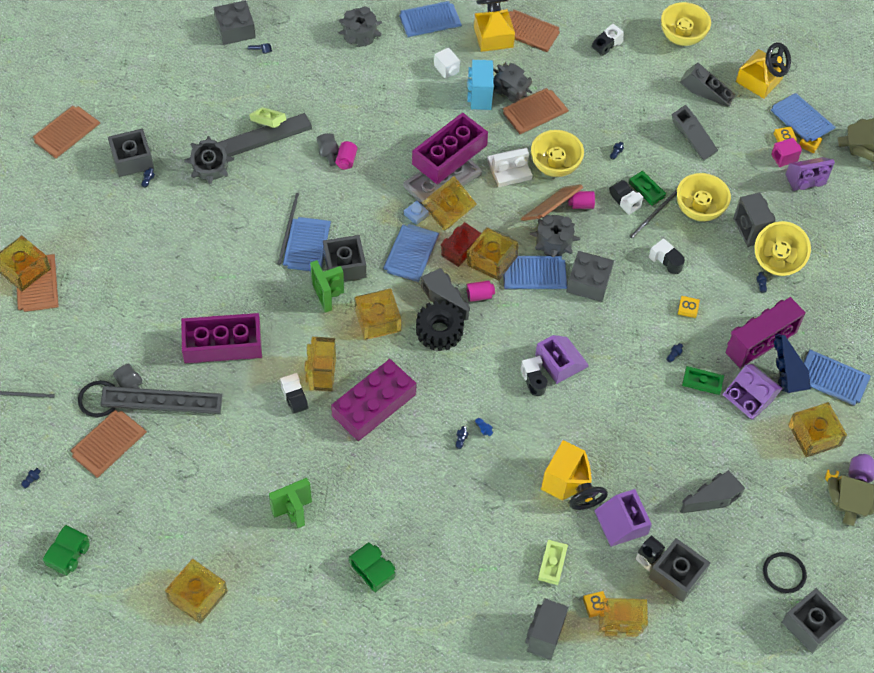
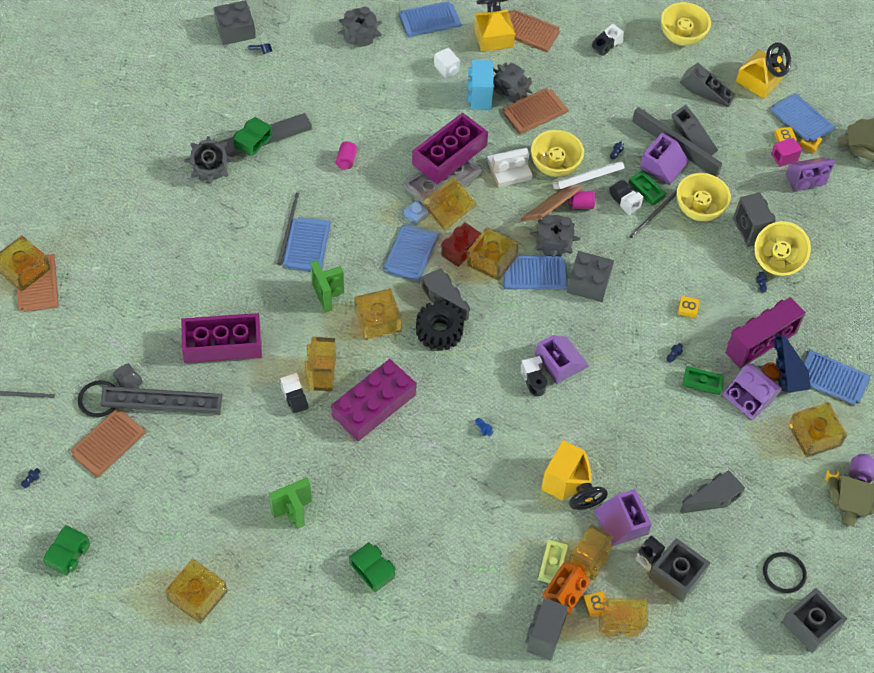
(65, 131): nougat window -> none
(130, 152): dark grey brick -> none
(148, 175): dark blue piece -> none
(252, 136): none -> green brick
(267, 117): yellowish green plate -> none
(328, 147): dark grey piece -> none
(345, 253): dark grey brick -> none
(462, 435): dark blue piece -> none
(480, 291): dark pink brick -> none
(567, 585): none -> orange brick
(588, 175): none -> white tile
(592, 551): none -> clear yellow brick
(664, 159): none -> medium lavender slope
(667, 256): leg -> none
(692, 152): none -> dark grey tile
(771, 371): none -> orange tile

